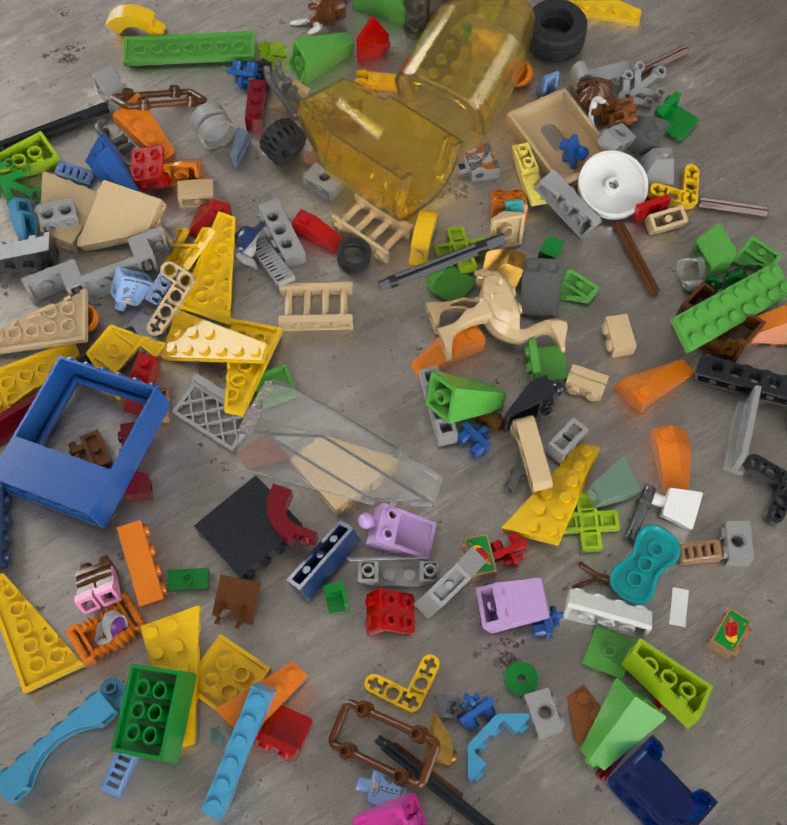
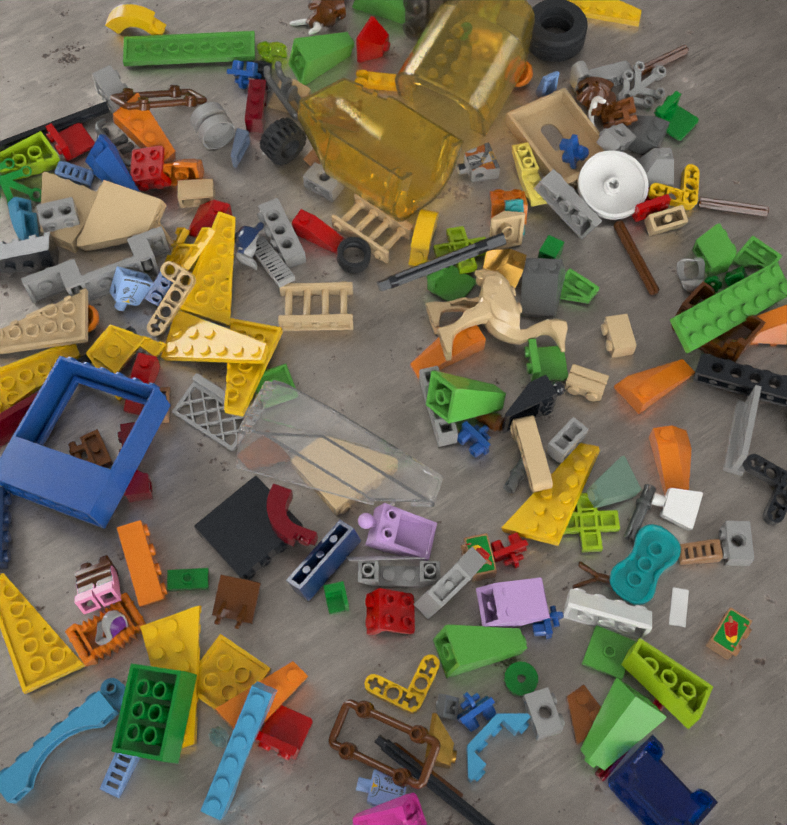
(70, 141): none -> red bracket
(473, 647): none -> bright green slope

